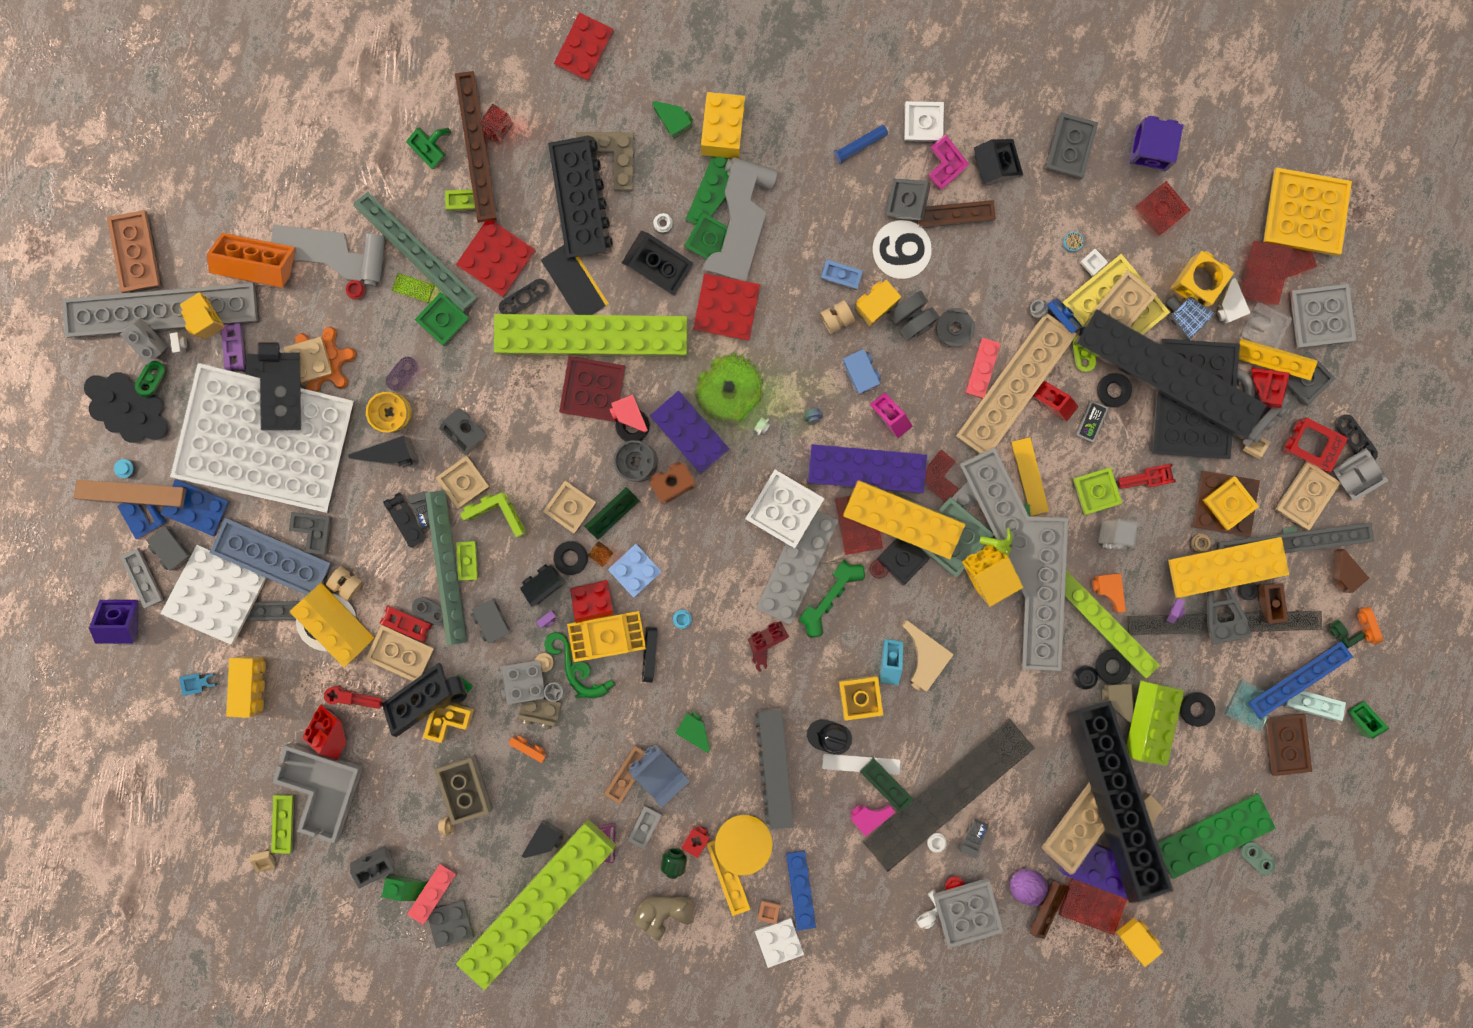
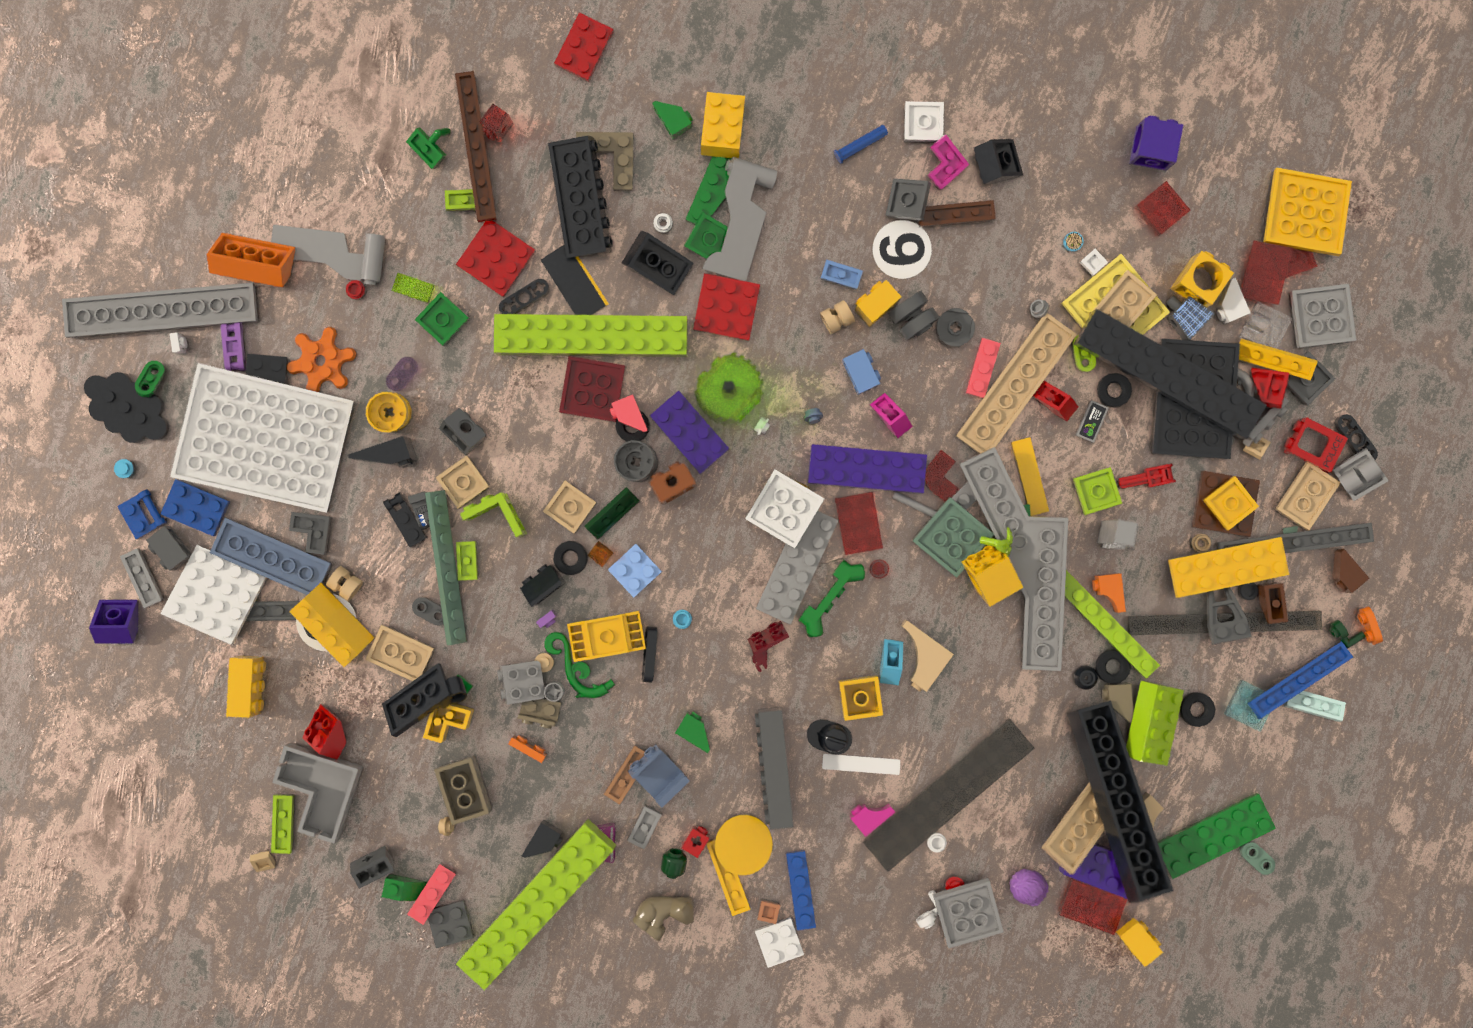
(129, 493): medium nougat tile -> none
(133, 251): nougat plate -> none
(143, 340): light grey brick -> none
(193, 683): dark azure plate -> none
(201, 317): yellow brick -> none
(279, 370): black hinge -> none
(313, 359): tan plate -> none
(351, 697): red connector -> none
(405, 623): red plate -> none
(415, 251): sand green plate -> none
(491, 621): dark grey brick -> none
(591, 601): red plate -> none
(886, 785): dark green plate -> none
(903, 560): black tile -> none
(904, 519): yellow plate -> none
(973, 838): dark grey leg -> none
(1048, 909): reddish brown plate -> none
(1065, 315): blue plate -> none
(1071, 145): dark grey plate -> none
(1177, 611): medium lavender plate -> none
(1288, 744): reddish brown plate -> none
(1367, 721): green slope -> none

